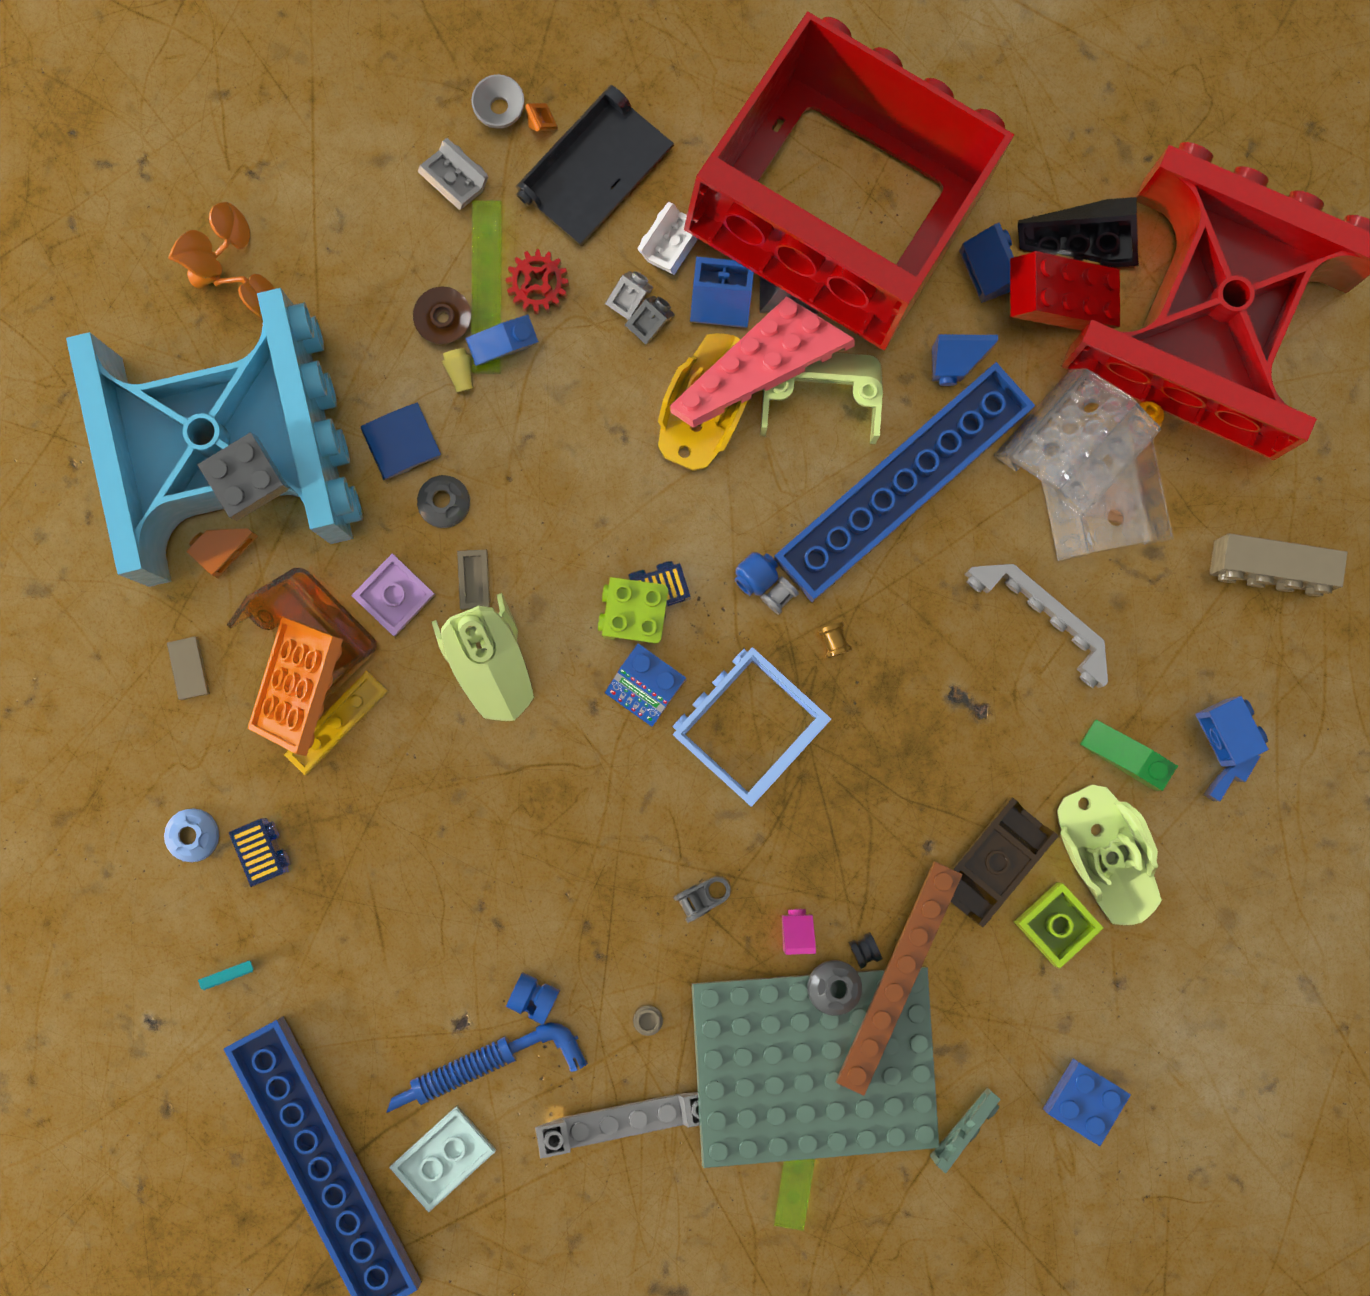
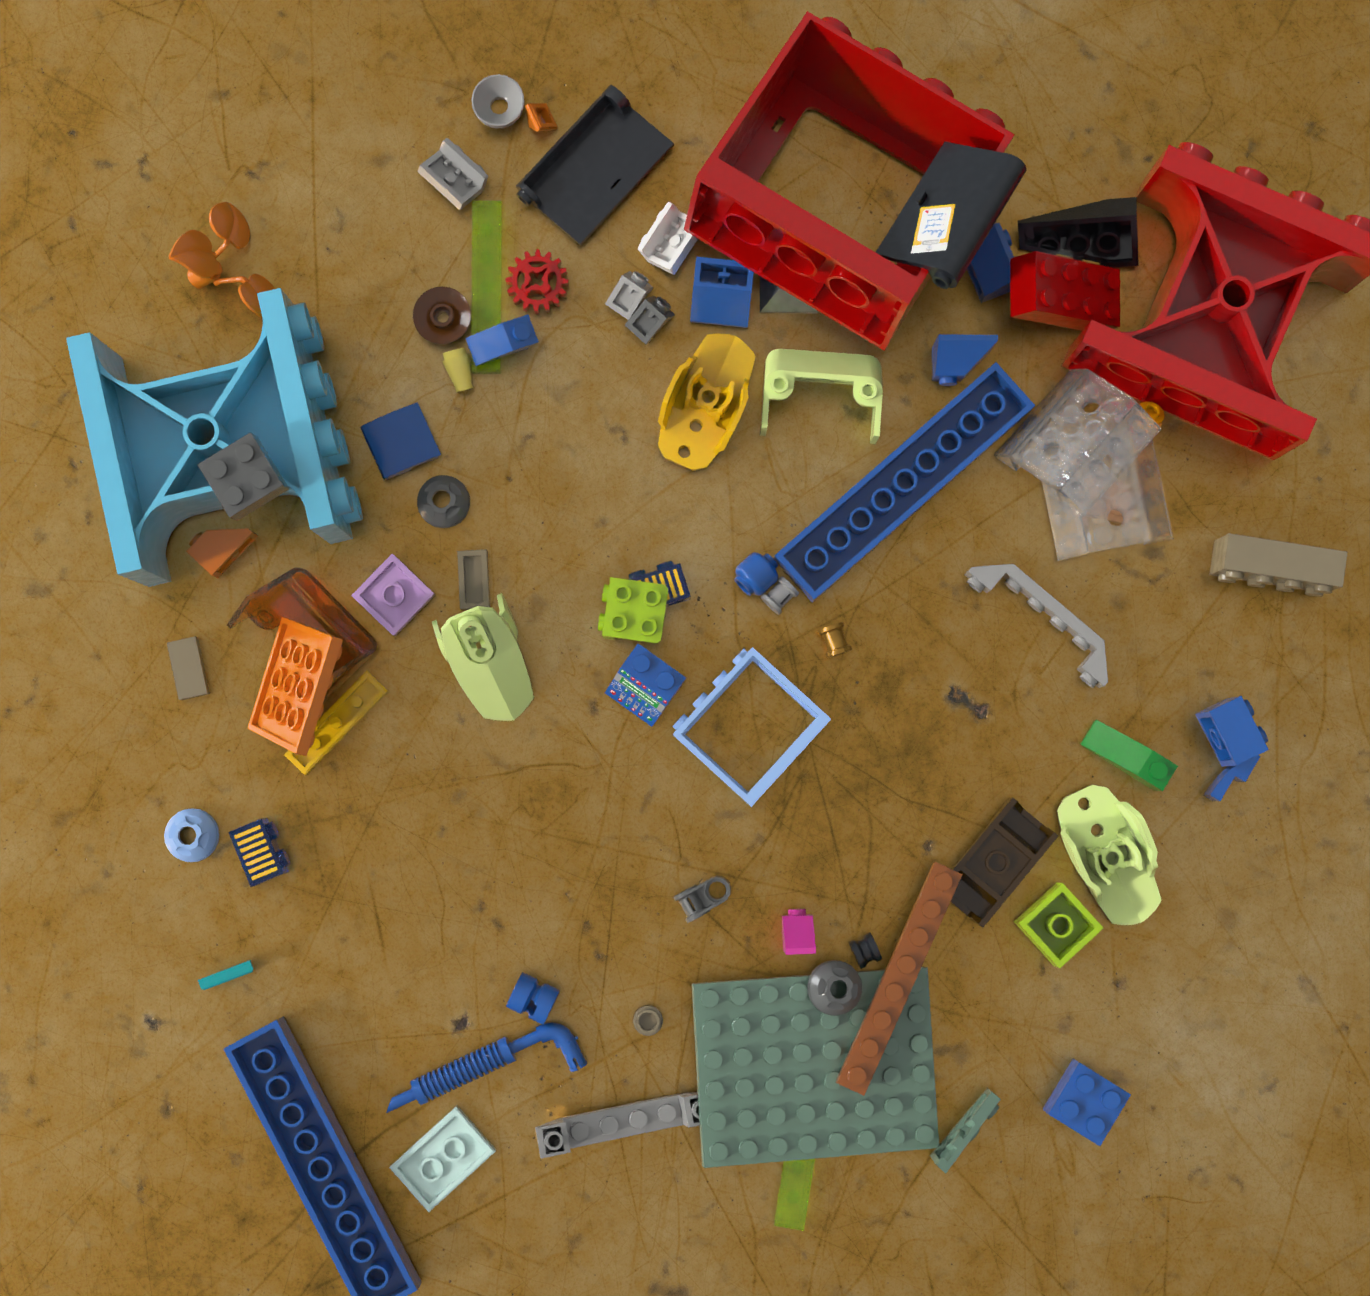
(765, 357): coral wing -> none
(952, 211): none -> black door

